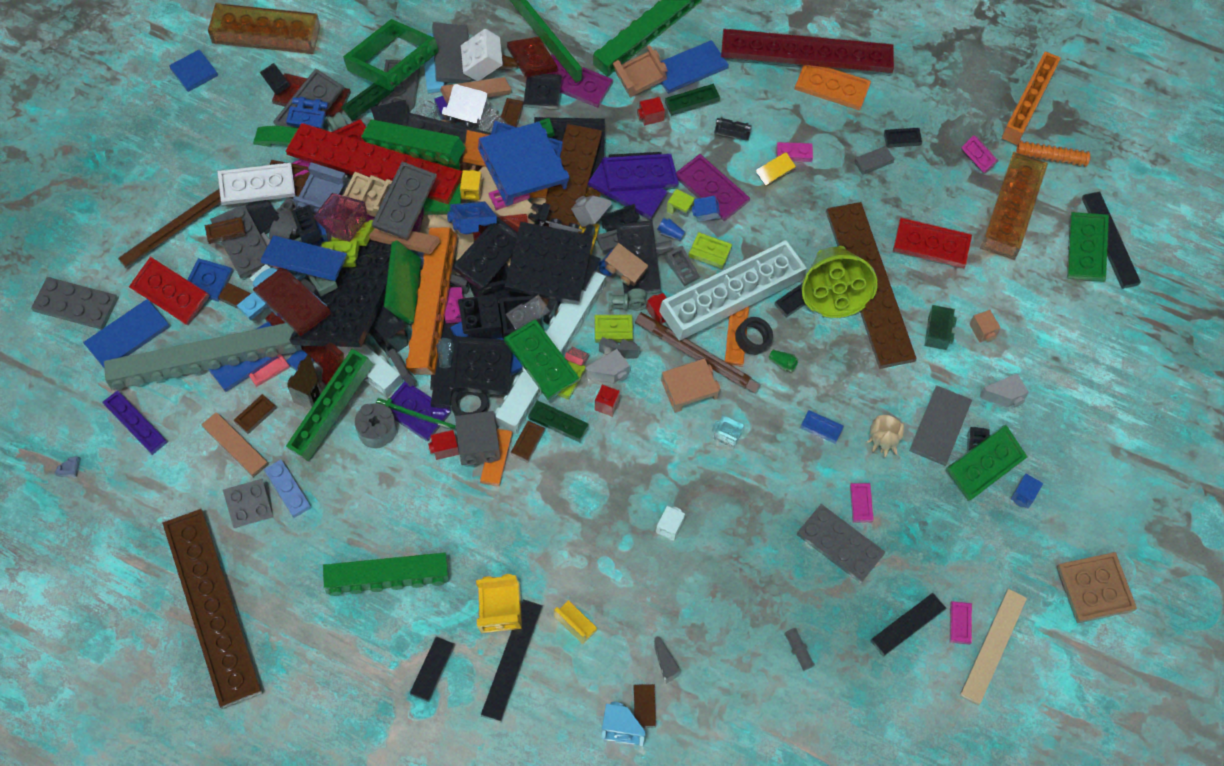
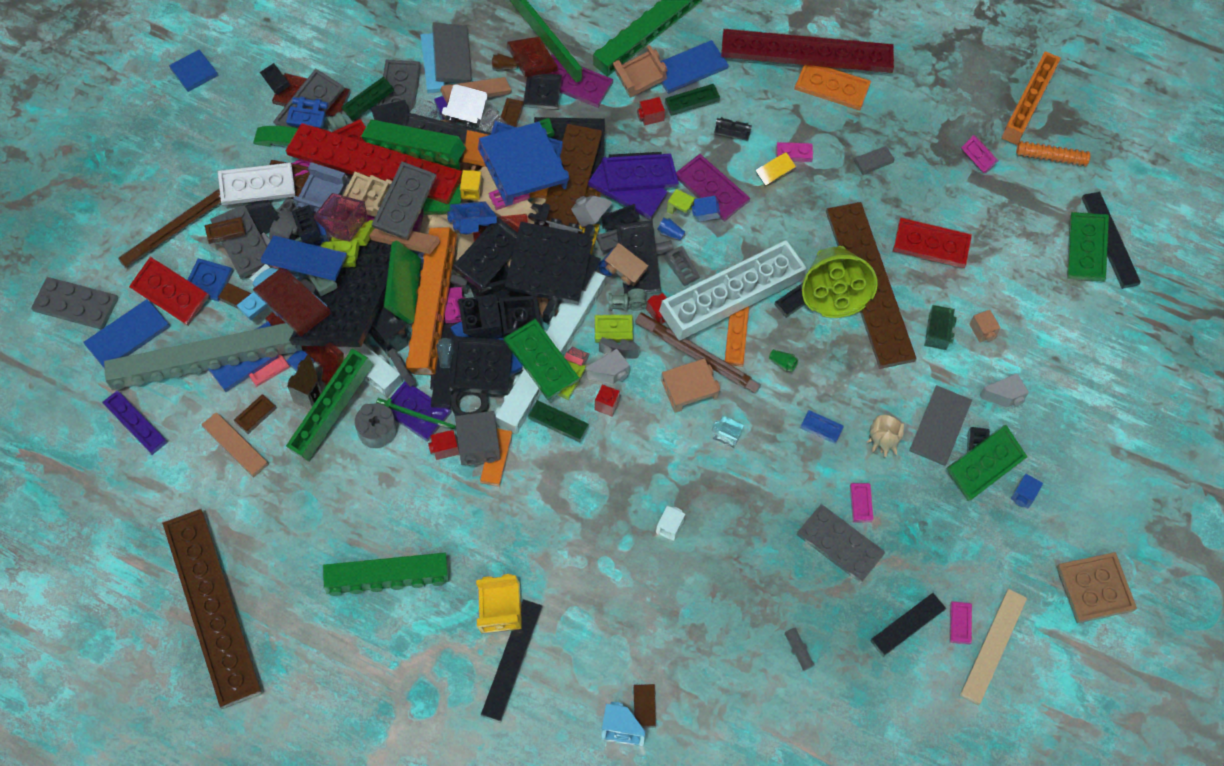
(68, 468): sand blue tile -> none
(247, 503): dark grey hinge -> none
(264, 28): clear orange brick -> none
(287, 488): medium blue plate -> none
(392, 29): green window -> none
(432, 669): black tile -> none
(481, 55): white brick -> none
(526, 313): clear slope -> none
(527, 441): reddish brown tile -> none
(575, 622): yellow panel -> none
(667, 664): dark grey slope -> none
(710, 250): lime plate -> none
(748, 346): black tyre -> none
(902, 137): black tile -> none
(1014, 206): clear orange brick -> none

